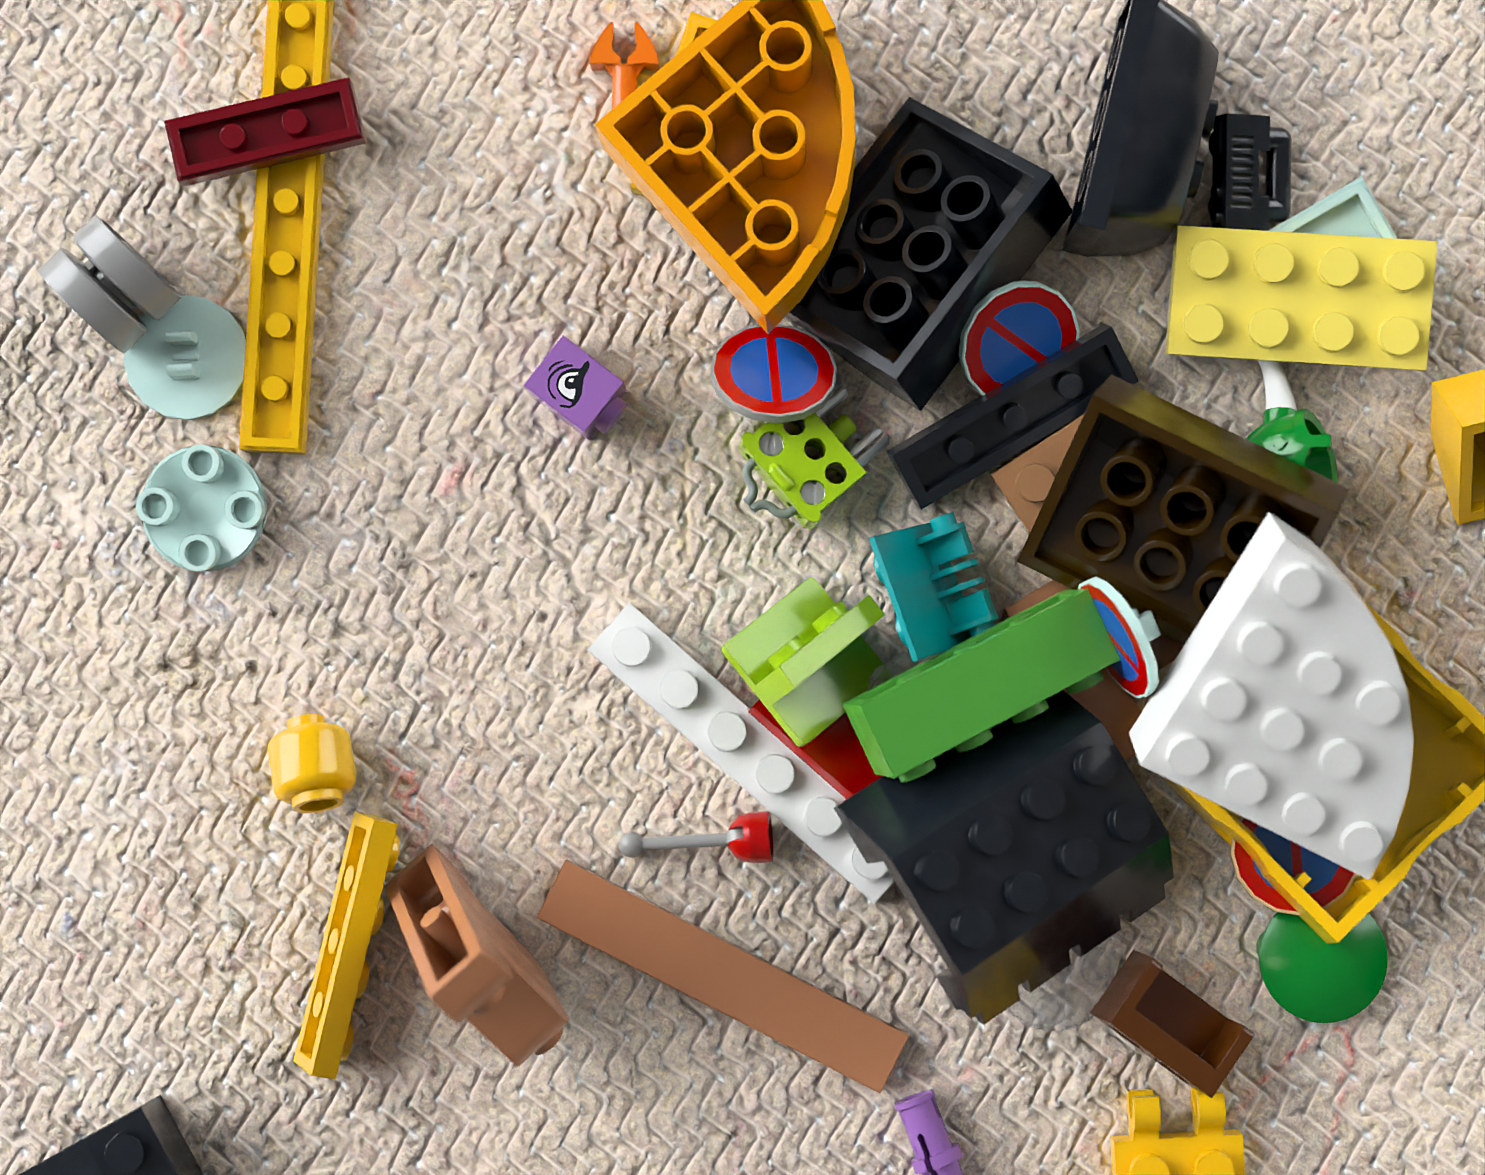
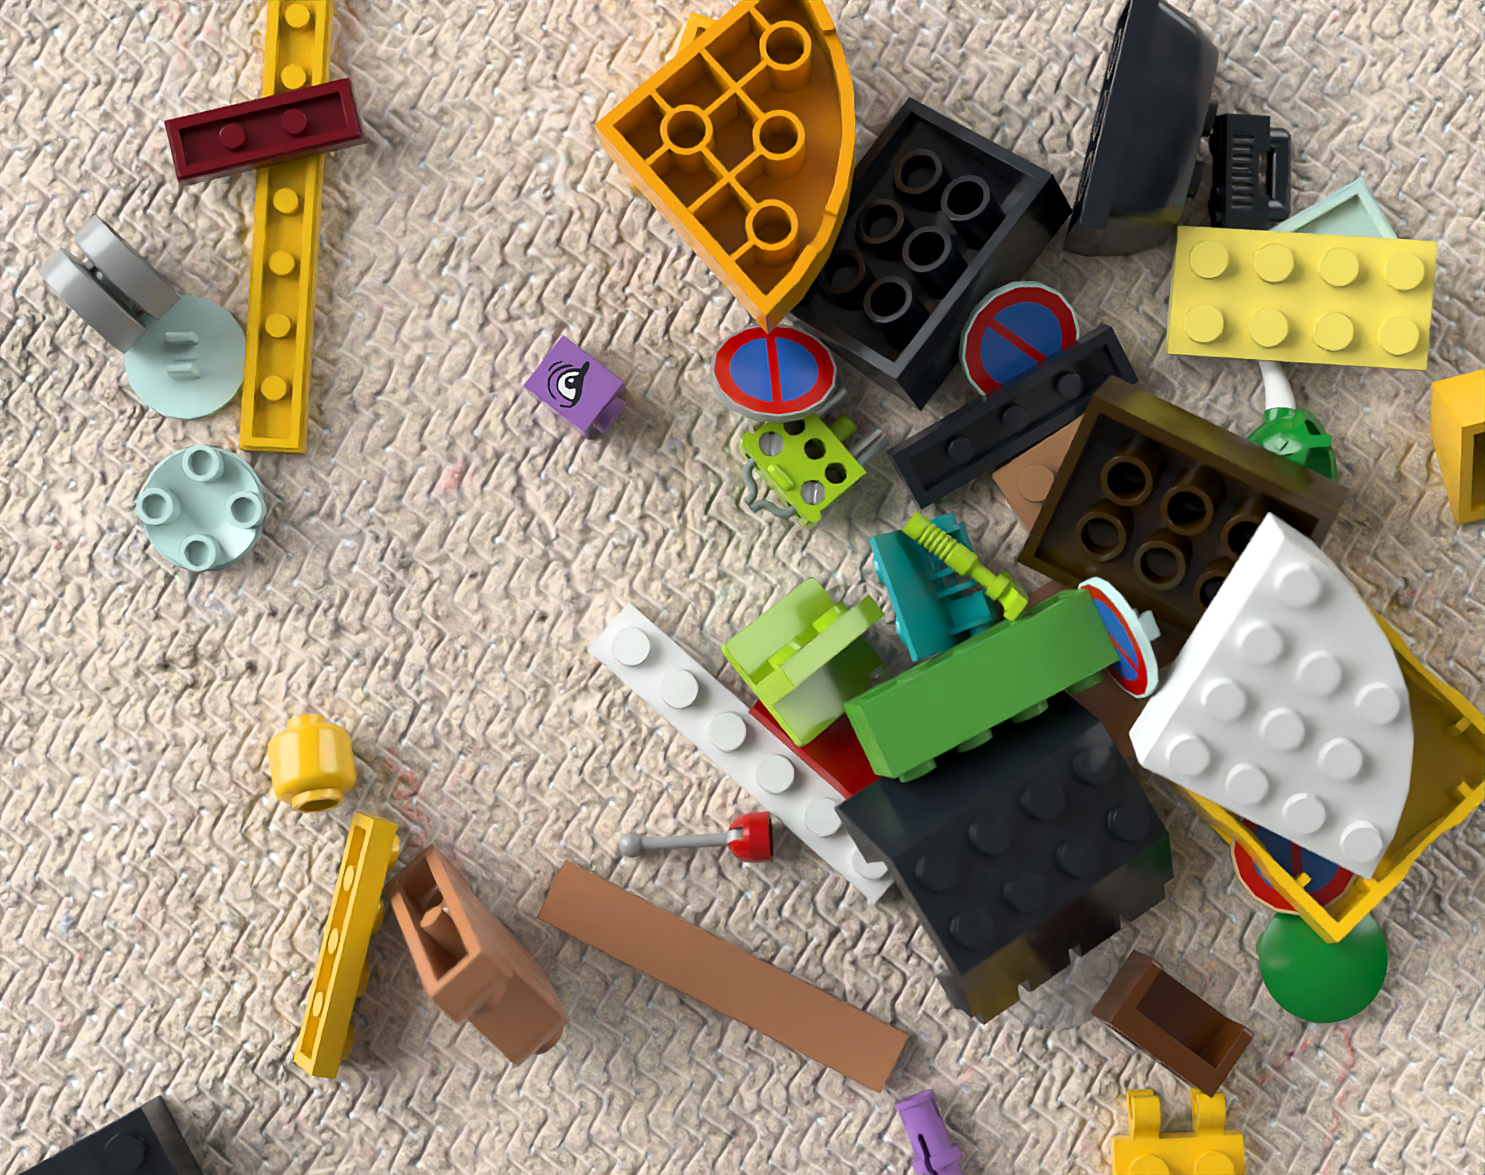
(623, 75): orange bar -> none
(966, 563): none -> lime piece

